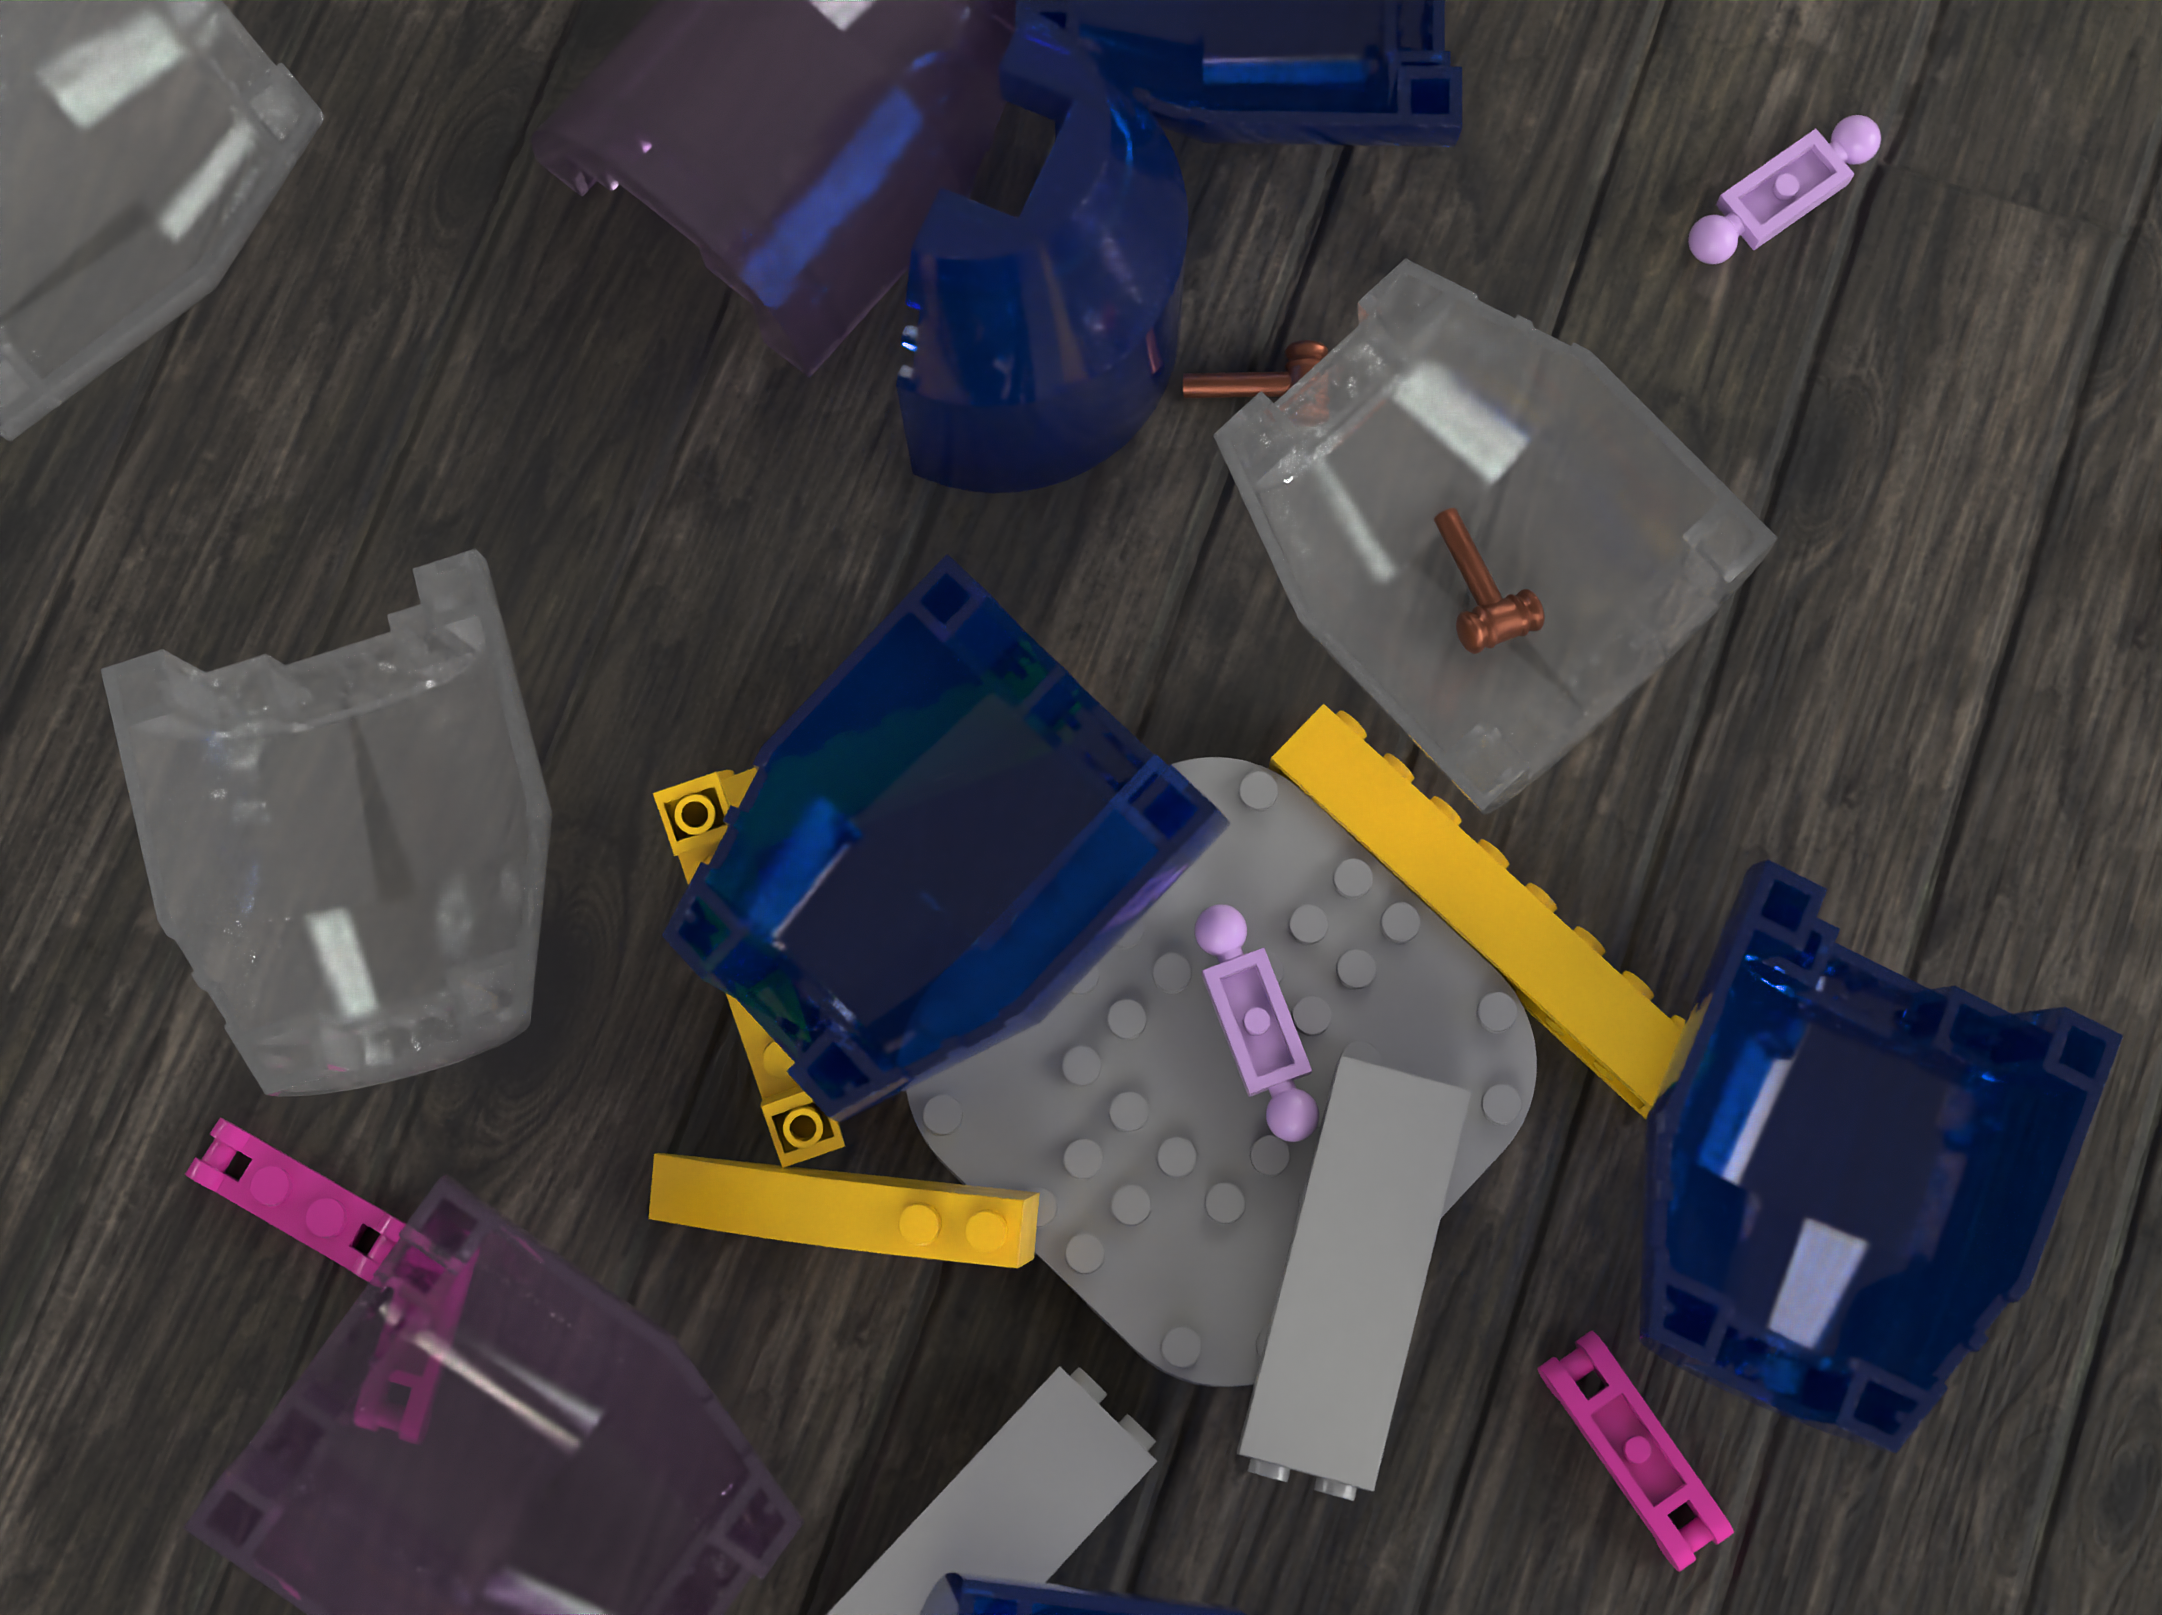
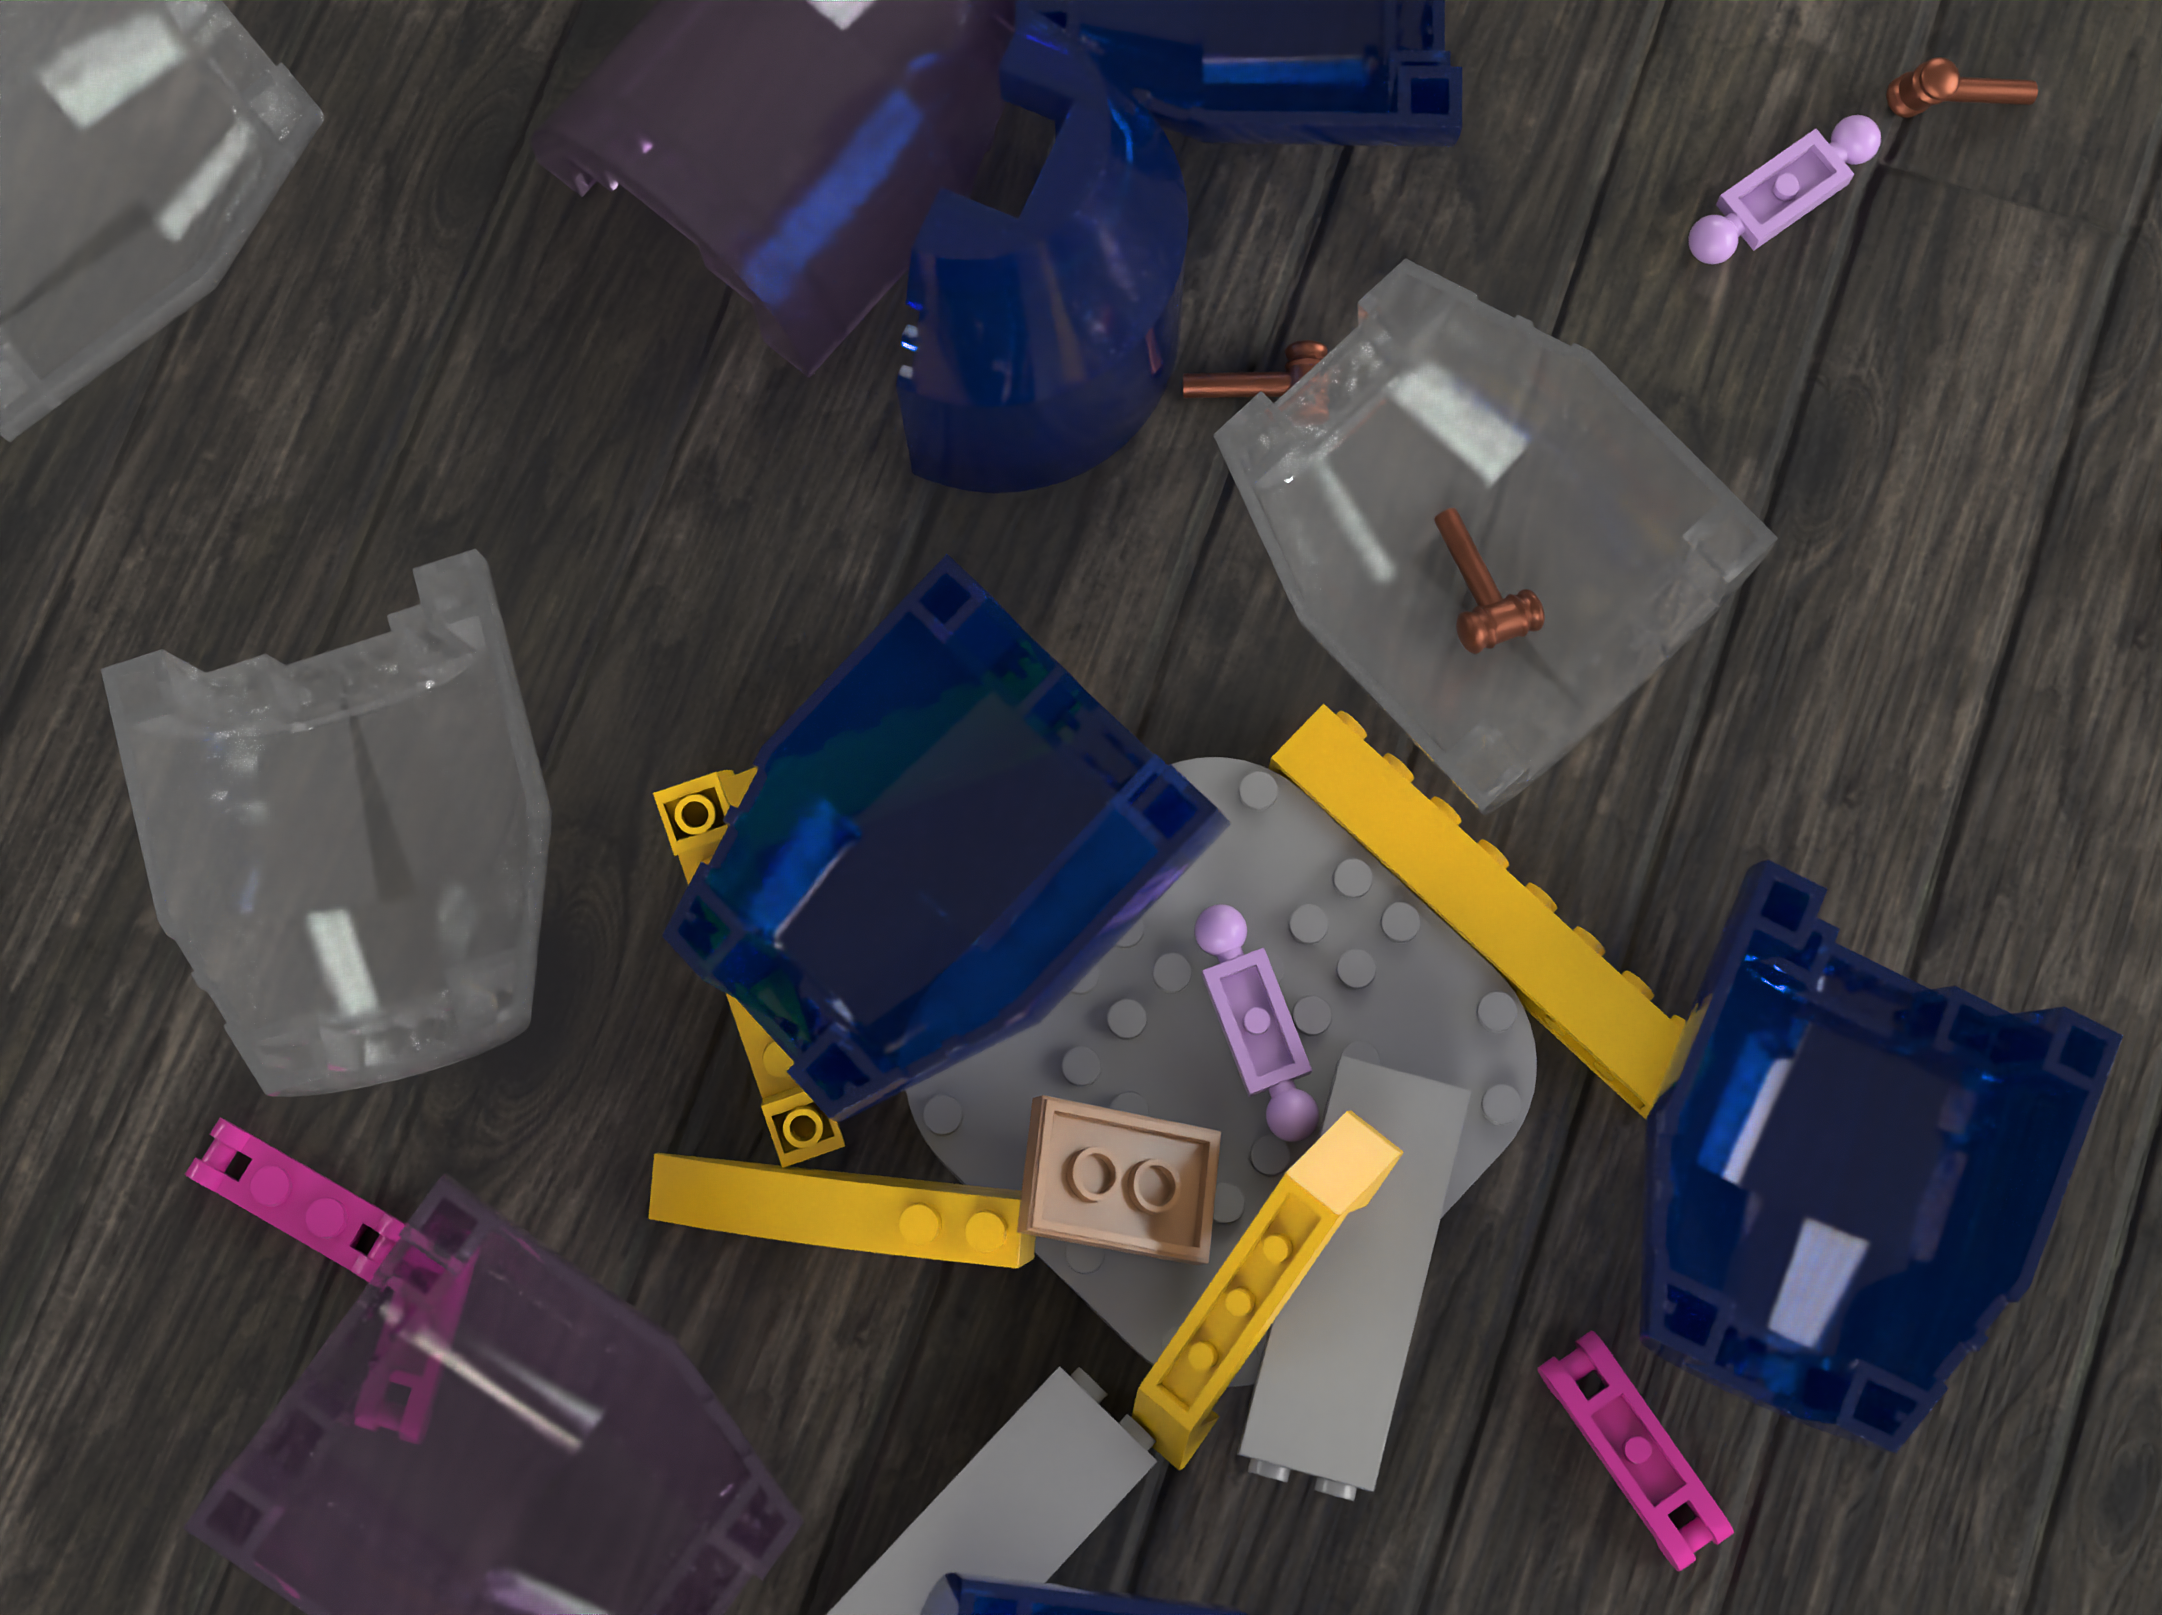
(1119, 1181): none -> medium nougat tile
(1257, 1281): none -> yellow slope
(1940, 81): none -> copper piece

